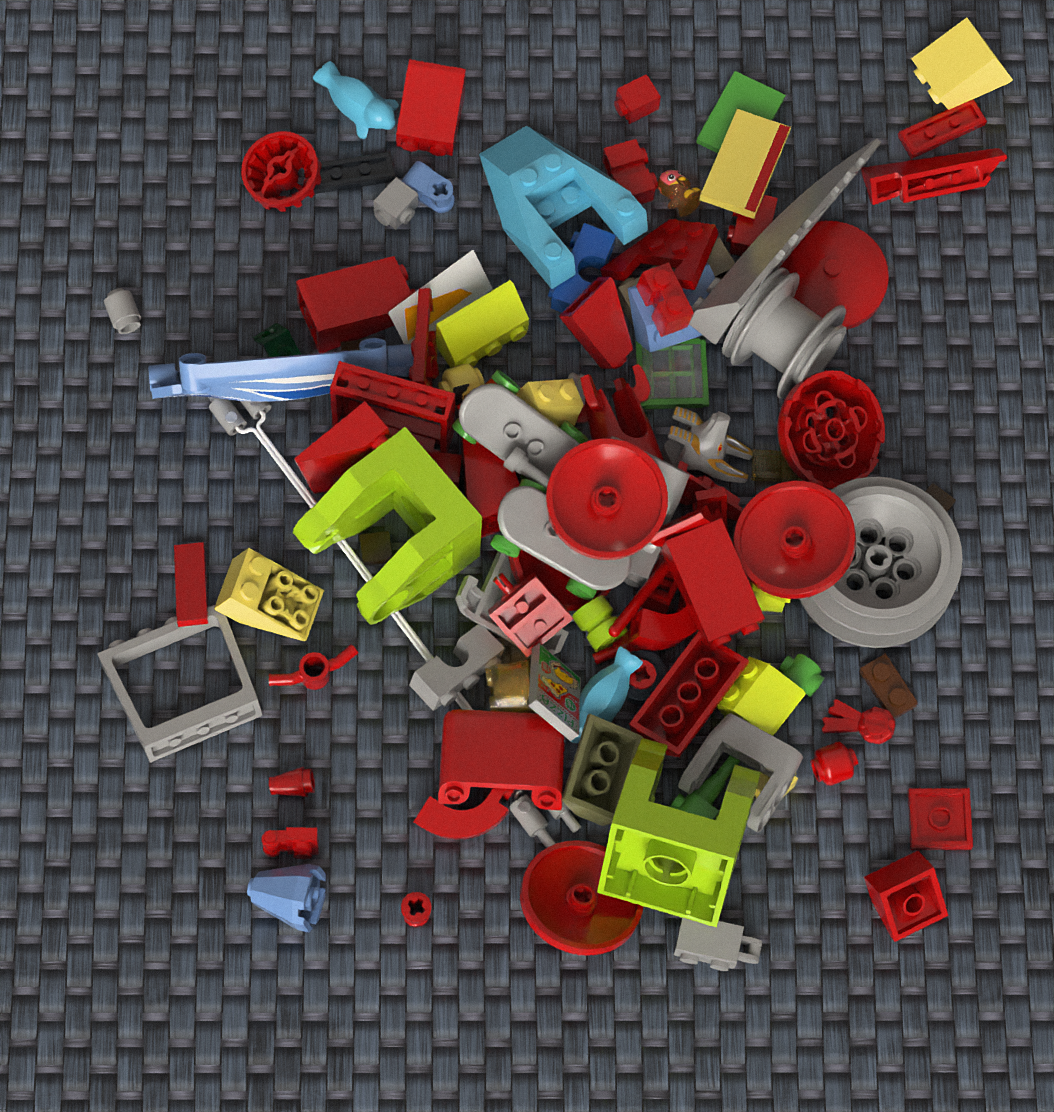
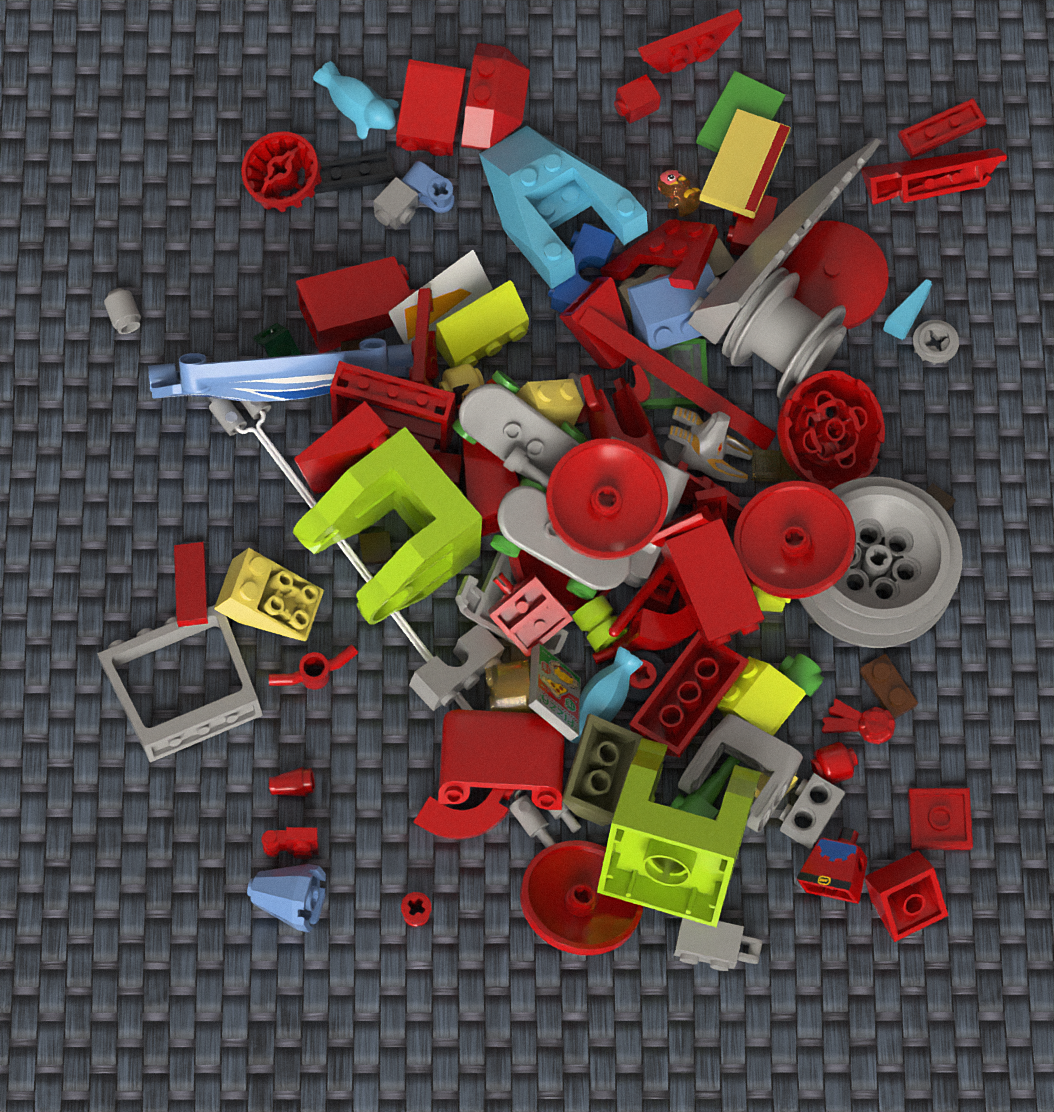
(494, 97): none -> red wedge
(626, 166): red brick -> none
(663, 290): red brick -> none
(675, 377): none -> red sticker
(691, 44): none -> red wing
(816, 813): none -> light grey brick
(835, 868): none -> red torso
(904, 315): none -> medium azure slope
(938, 330): none -> light grey gear
(959, 66): light yellow slope -> none

